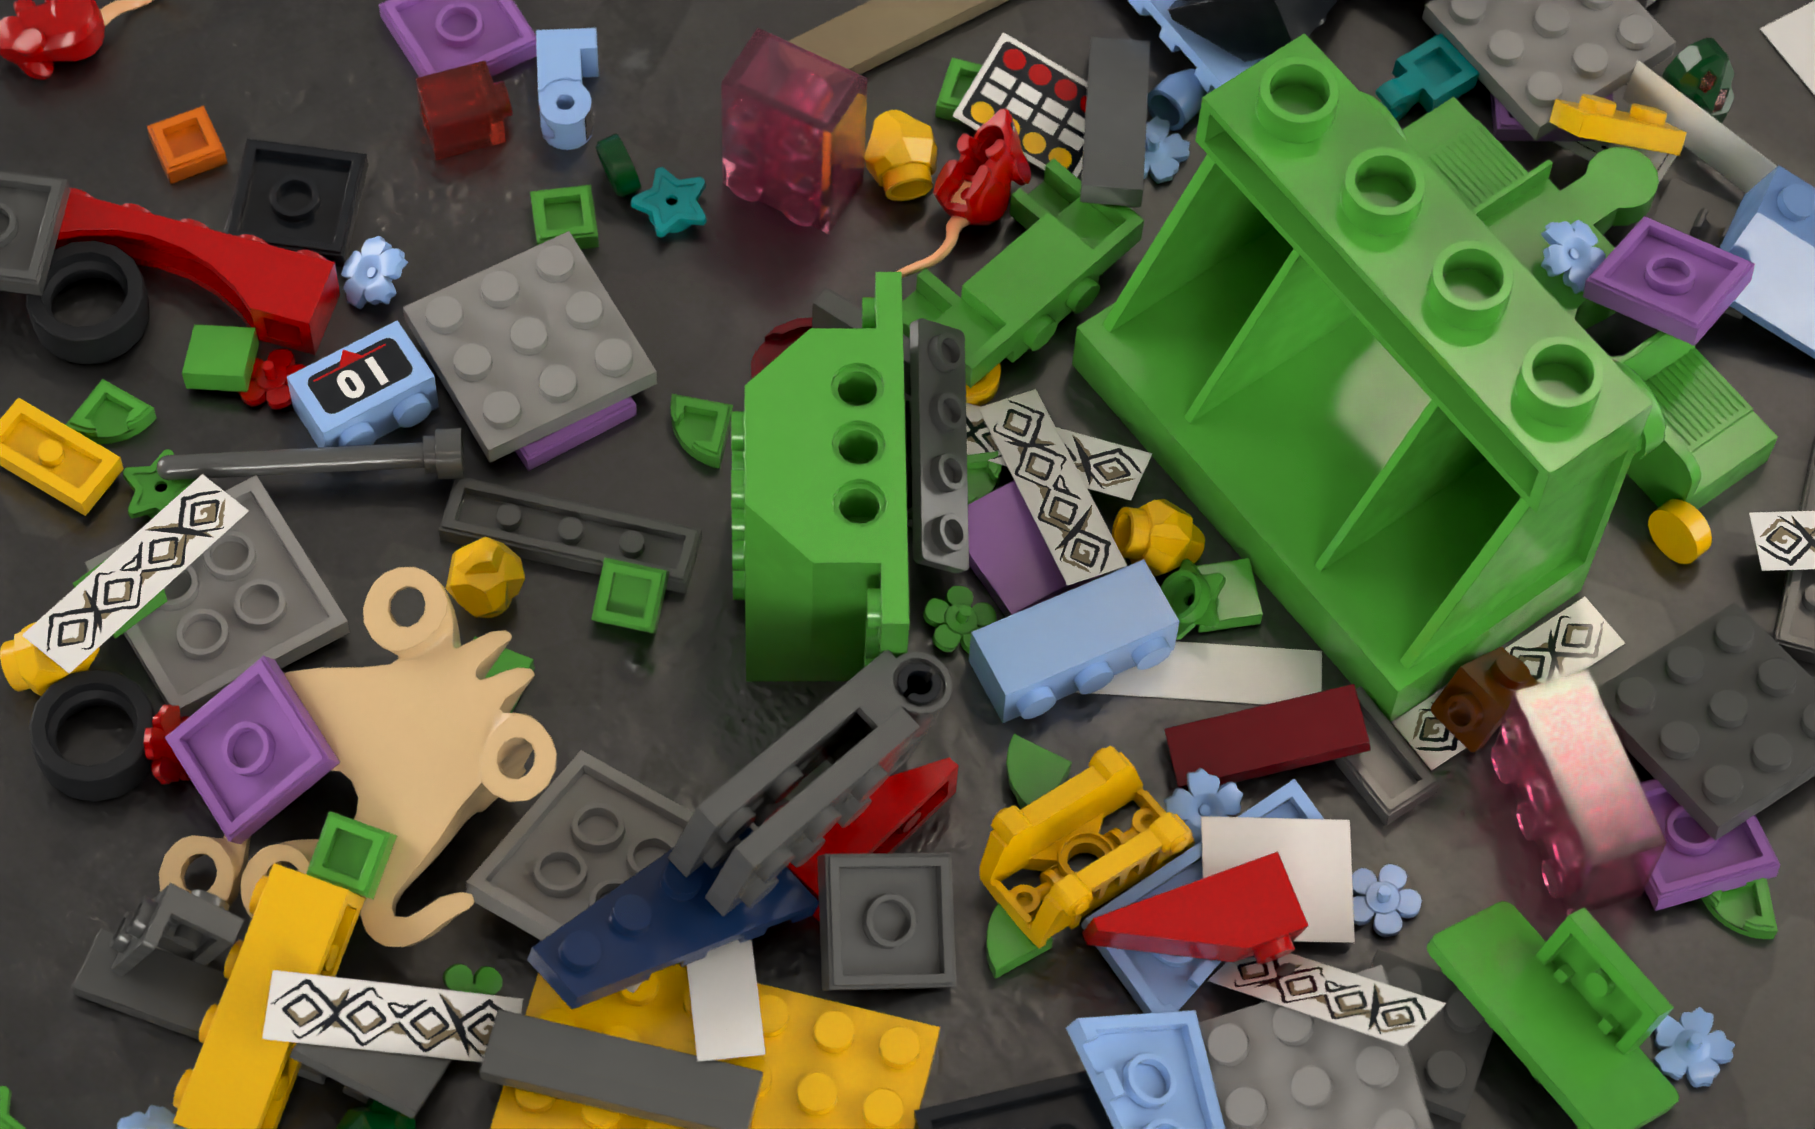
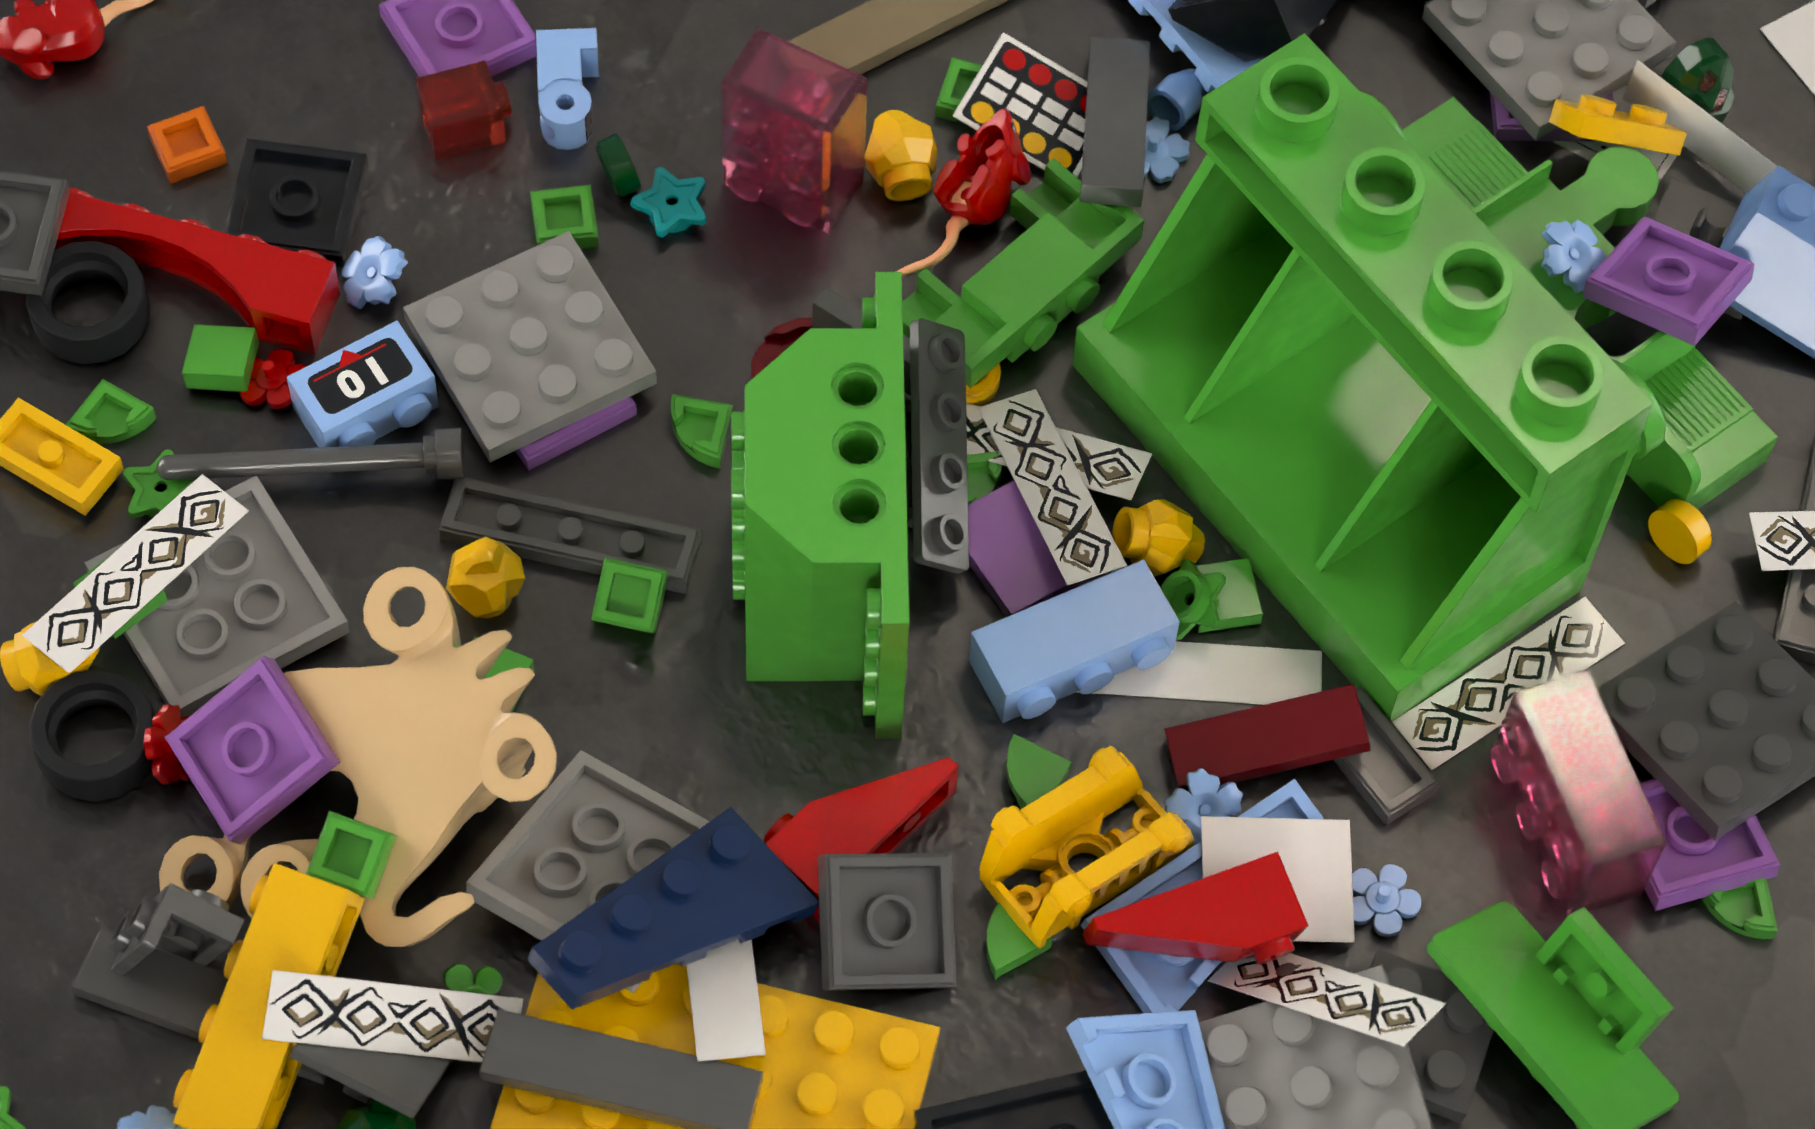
(860, 731): dark grey hinge -> none
(956, 618): bright green plant -> none
(1427, 76): teal plate -> none
(1480, 696): reddish brown bracket -> none
(1691, 1048): light blue plant -> none

